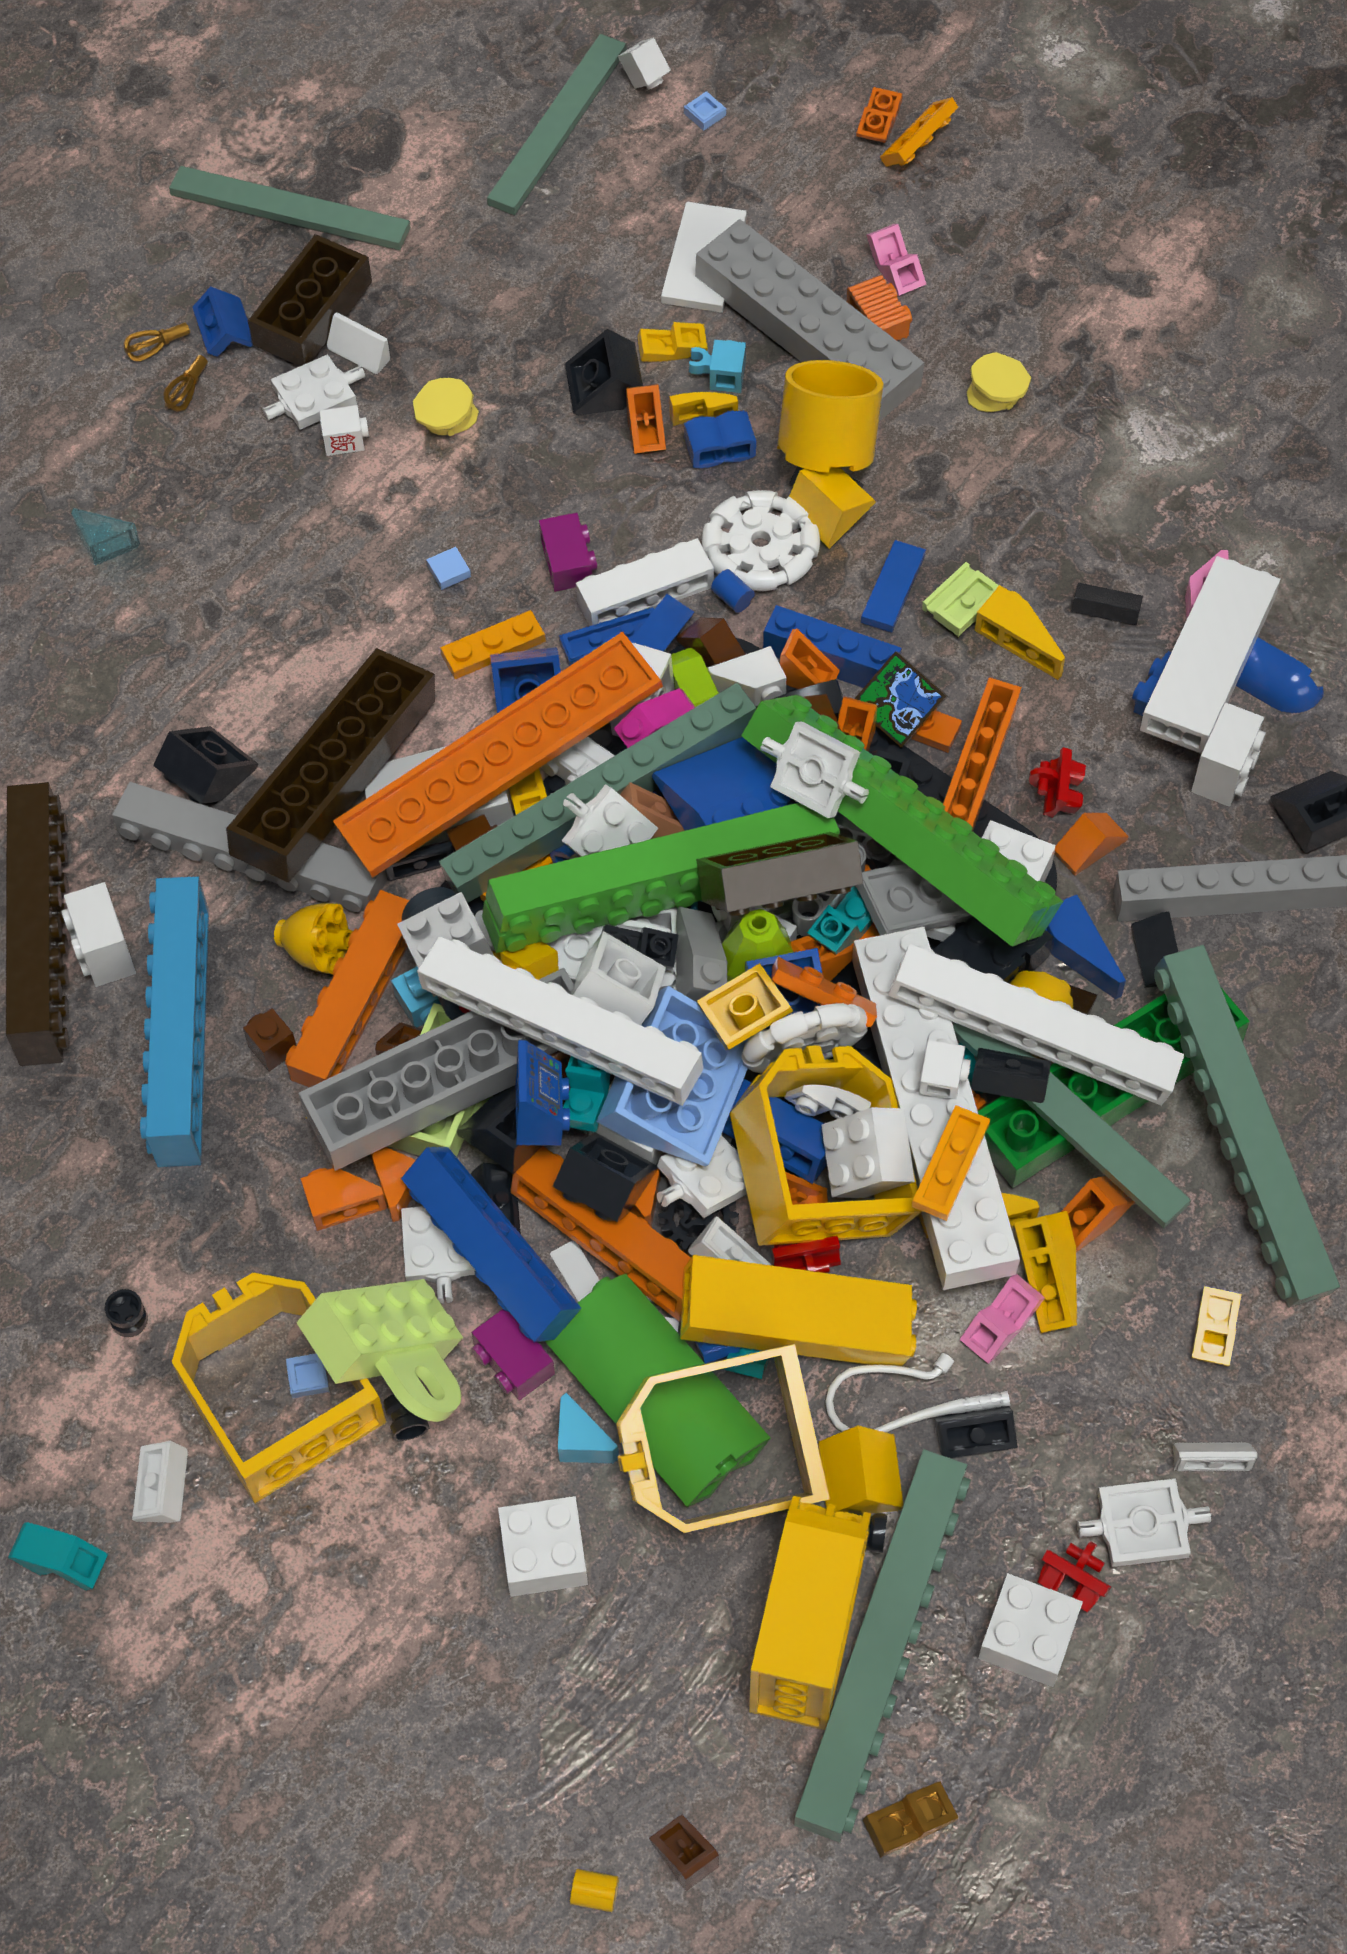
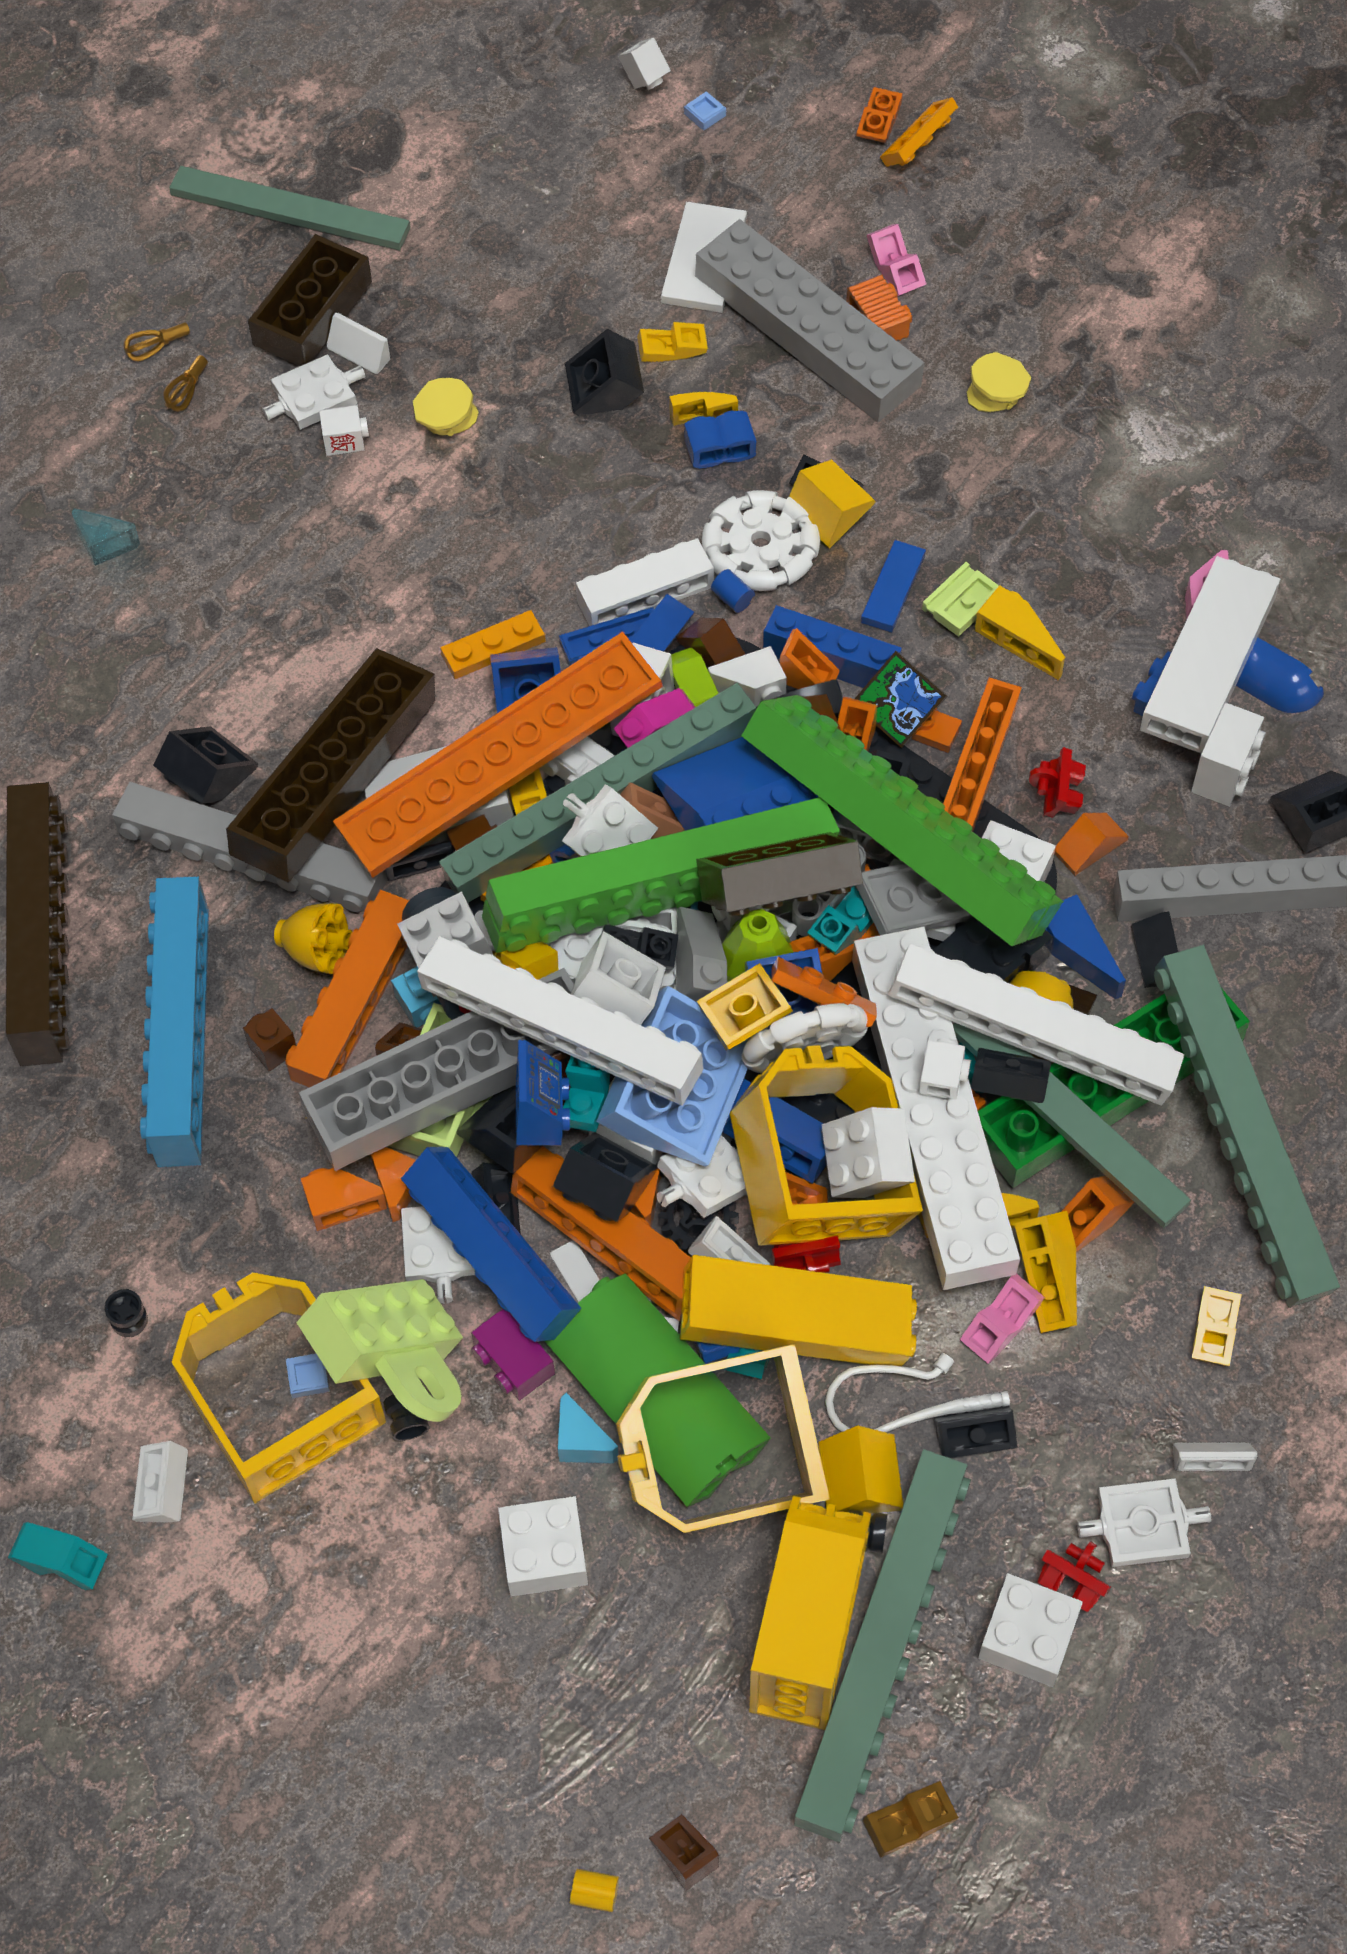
(97, 935): white brick -> none
(221, 320): blue panel -> none
(448, 568): light blue tile -> none
(556, 125): sand green tile -> none
(566, 550): magenta brick -> none
(645, 418): orange slope -> none
(724, 365): medium azure brick -> none
(815, 769): white plate -> none
(821, 1098): white slope -> none
(830, 415): yellow brick -> none
(951, 1163): light orange plate -> none
(1107, 603): black slope -> none

